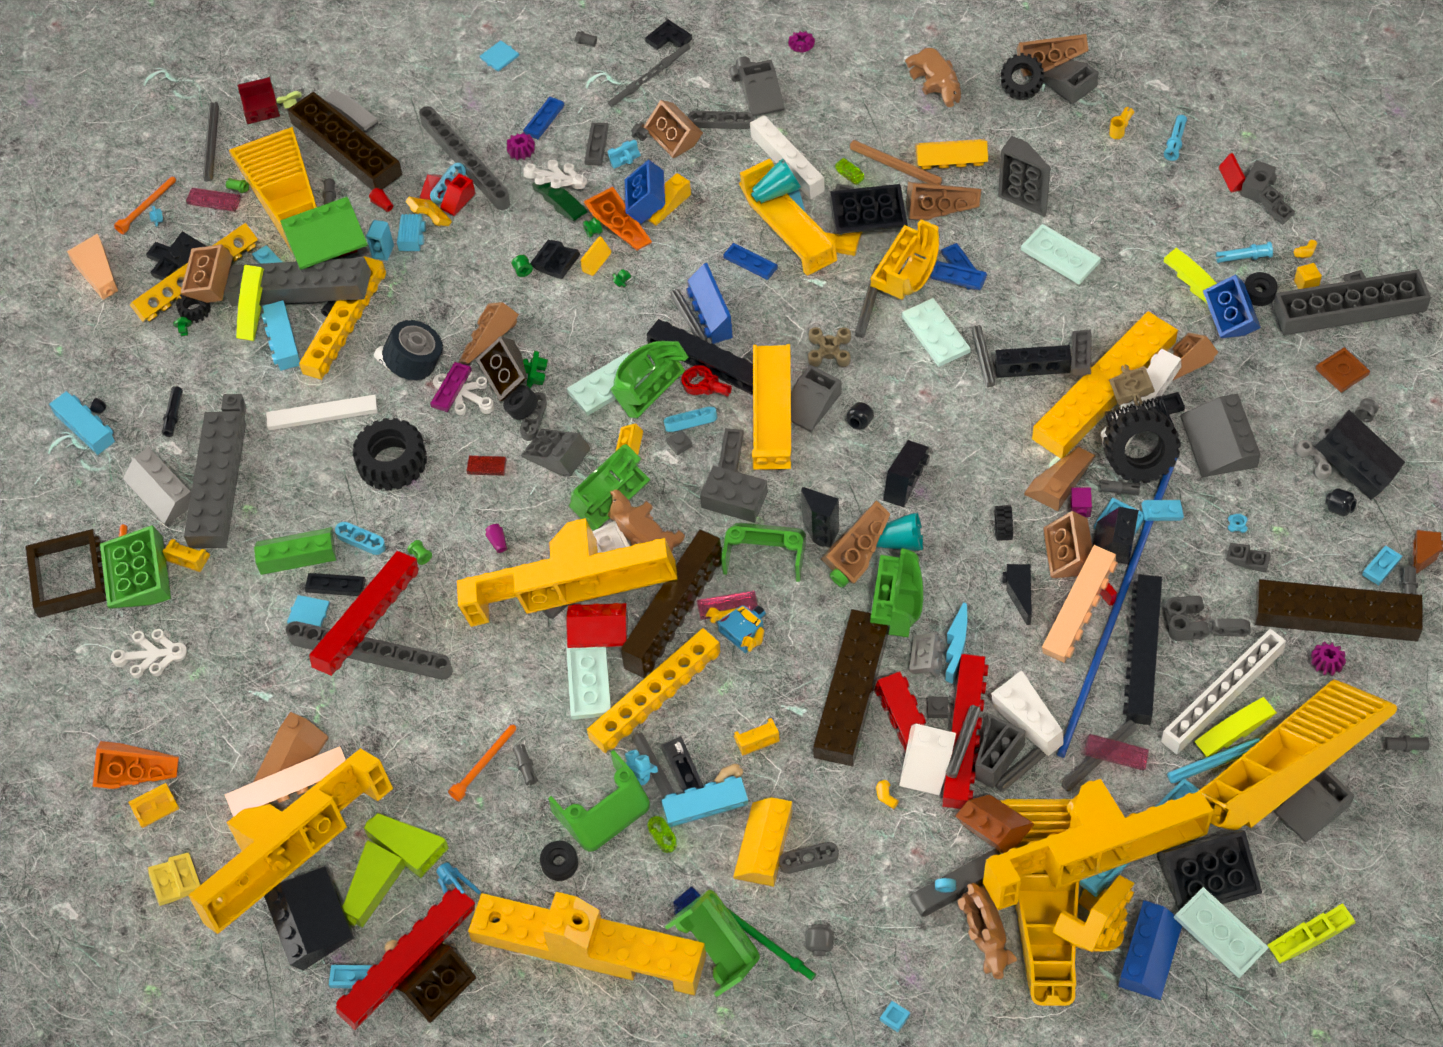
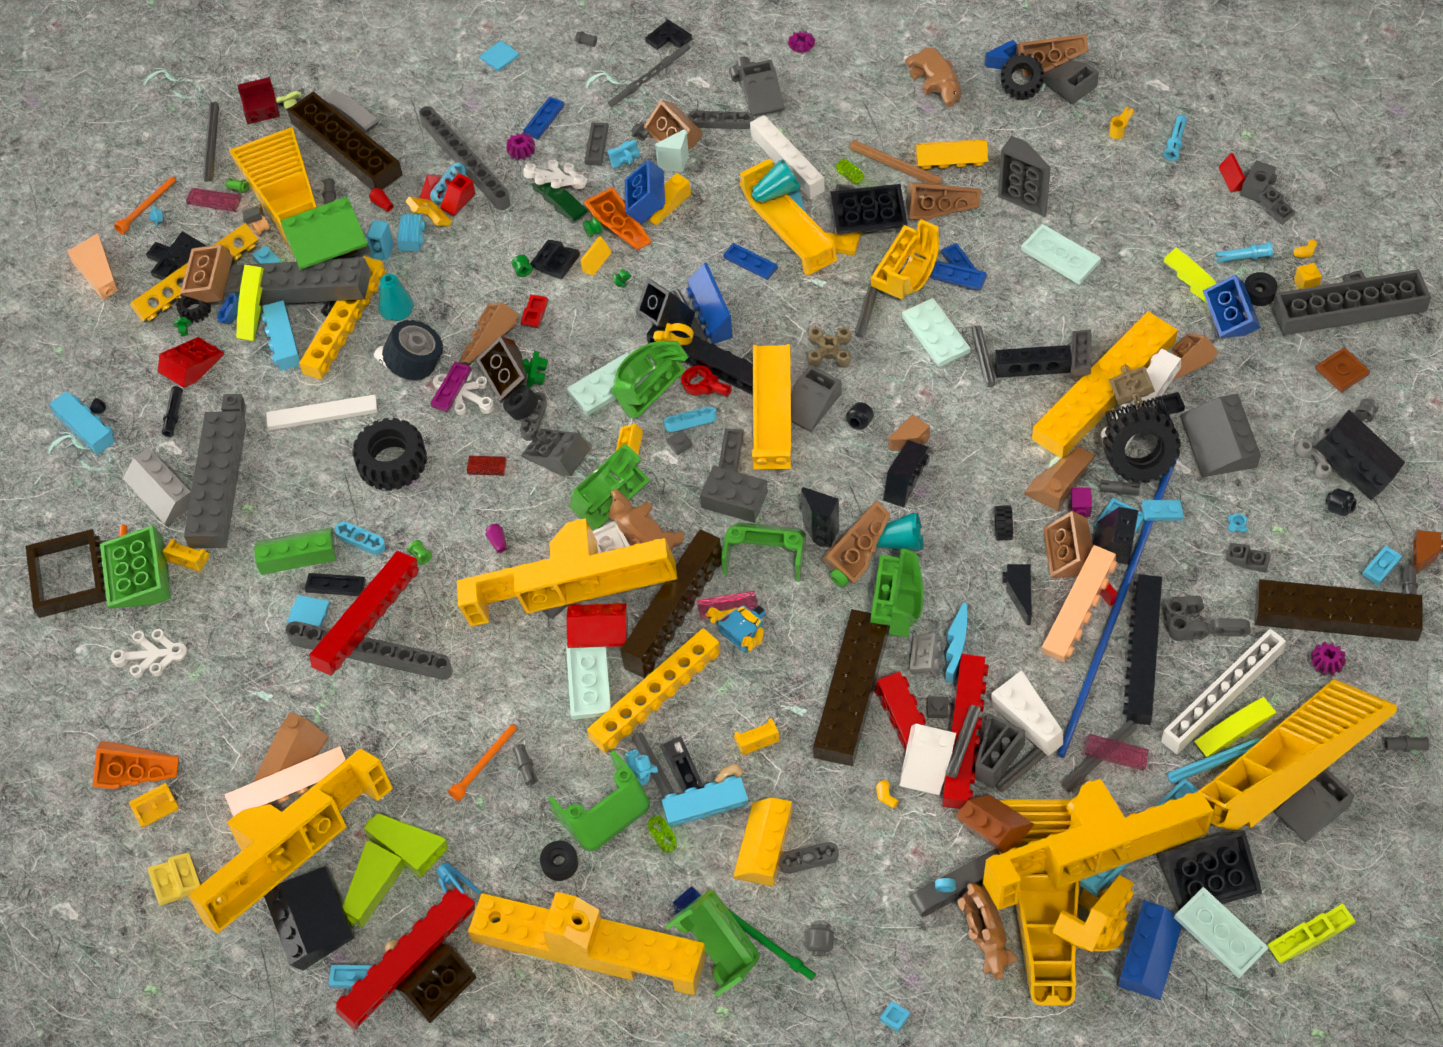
(188, 361): none -> red slope
(229, 309): none -> blue beam
(253, 214): none -> dark grey slope
(259, 226): none -> light nougat wheel
(394, 299): none -> teal cone
(535, 311): none -> red slope
(663, 306): none -> black slope
(668, 336): none -> yellow piece
(673, 152): none -> light aqua slope
(913, 430): none -> medium nougat slope
(999, 55): none -> blue slope

